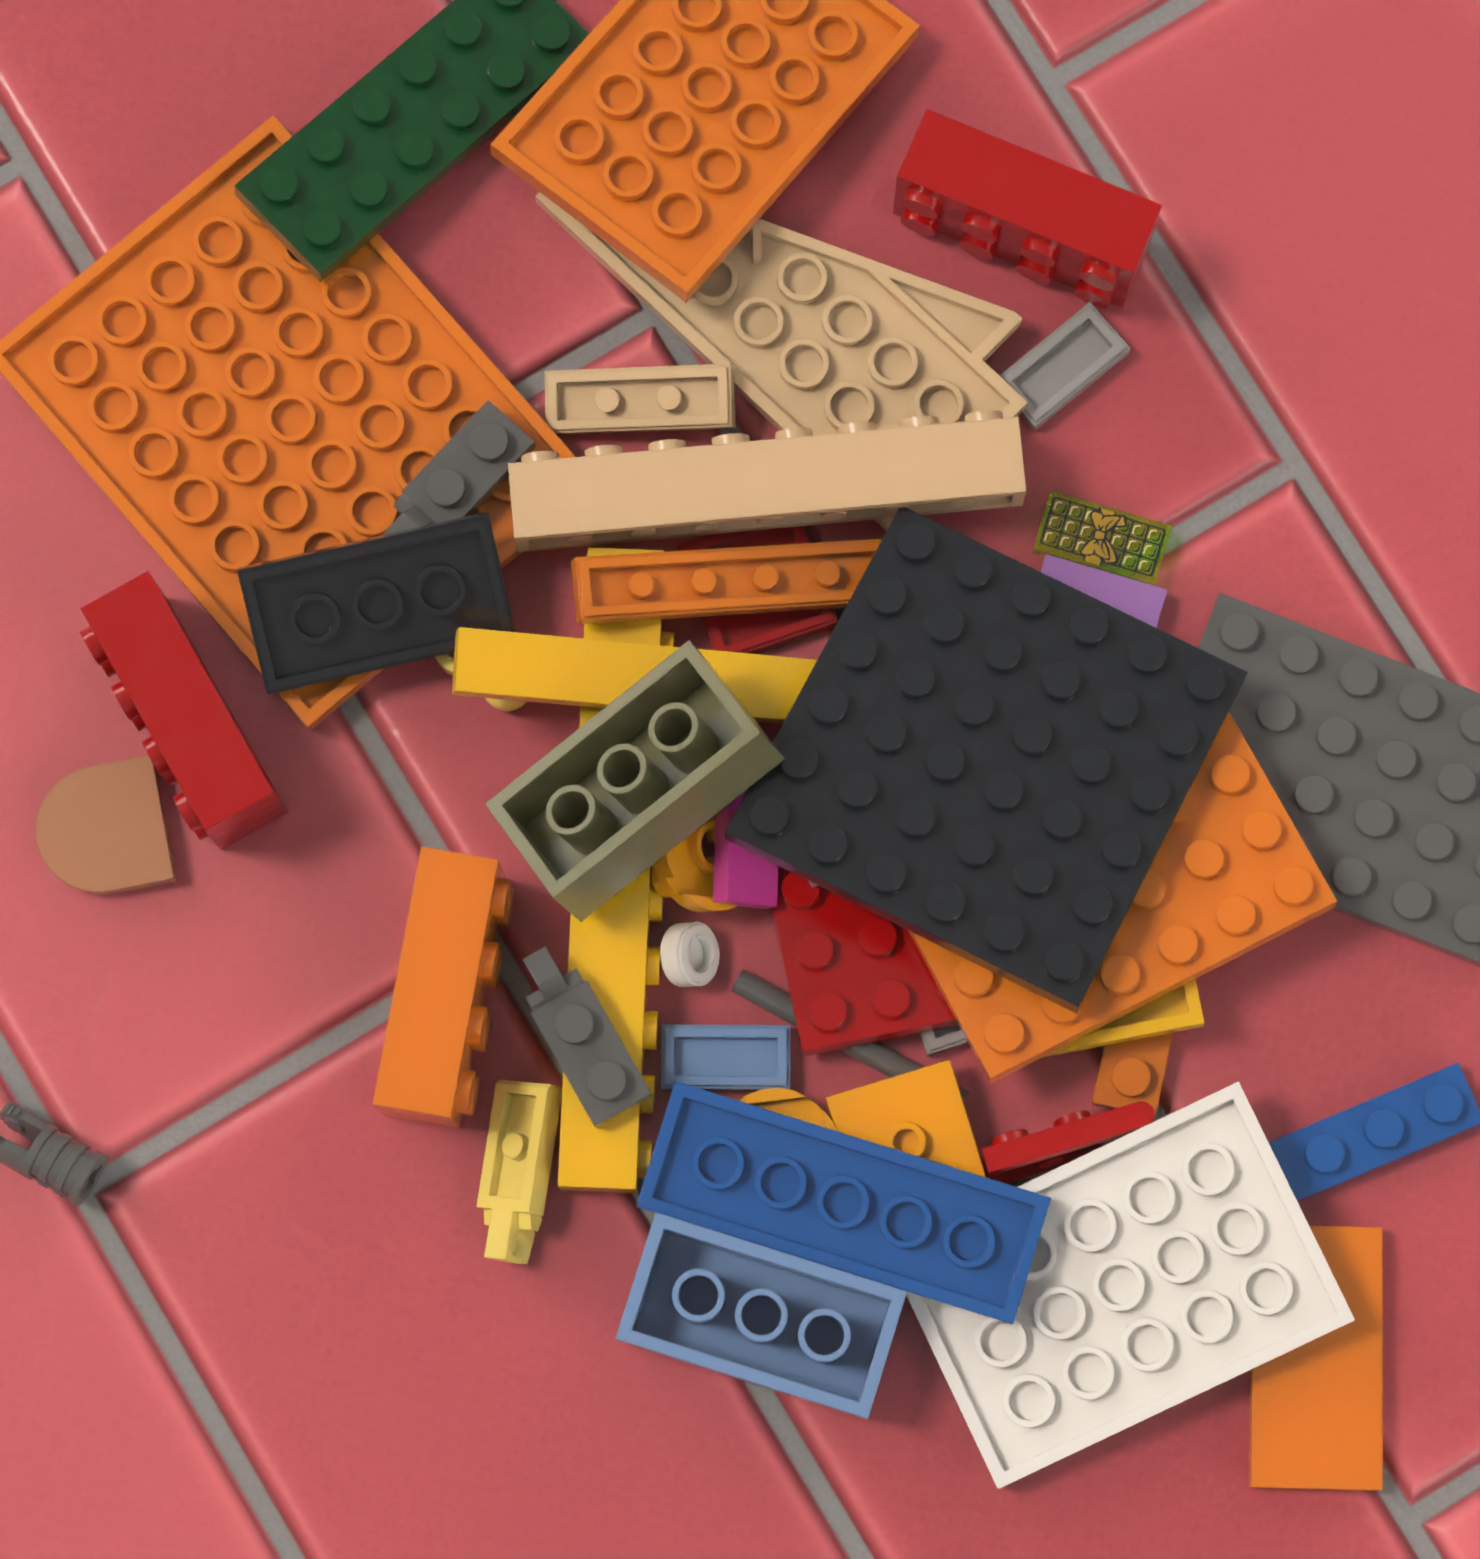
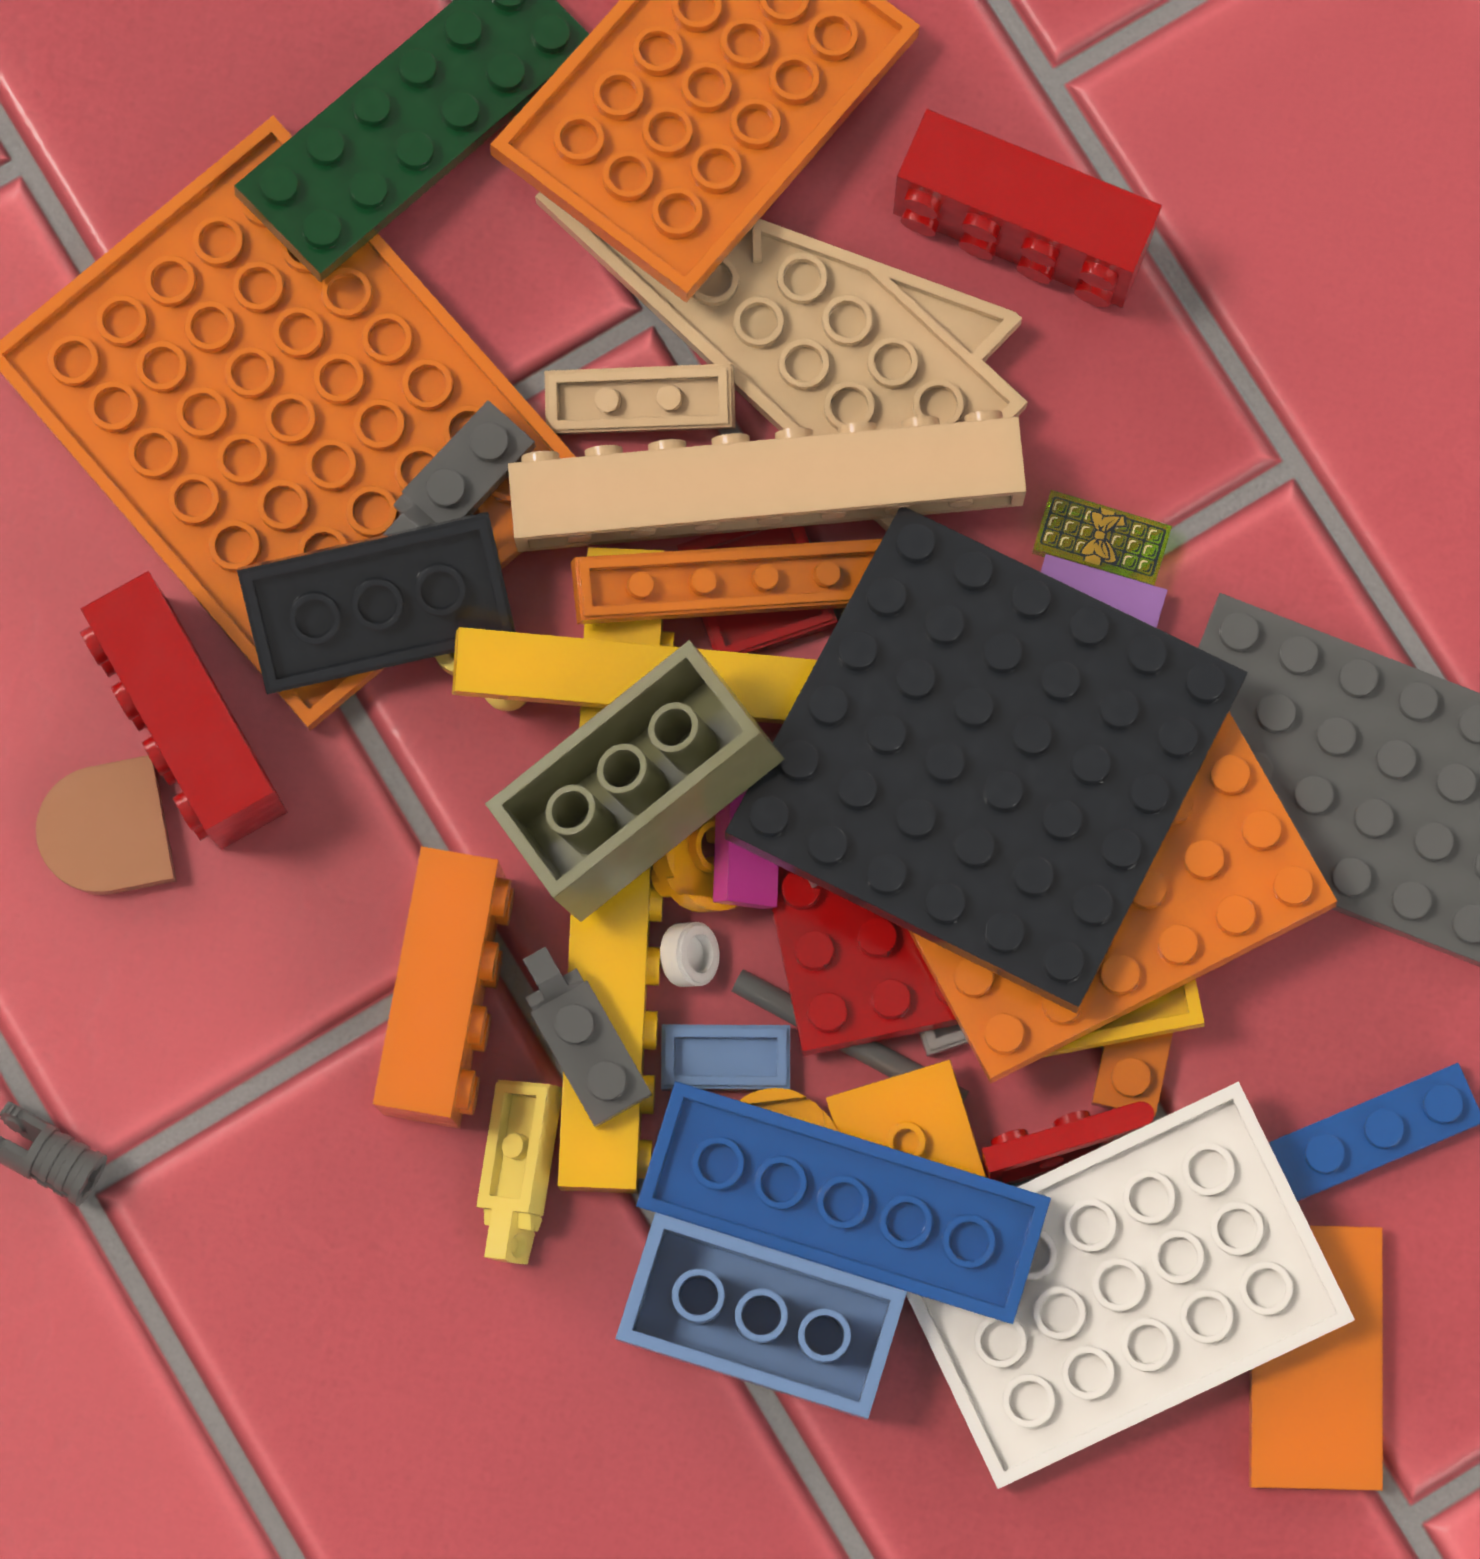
(1065, 364): light grey tile -> none

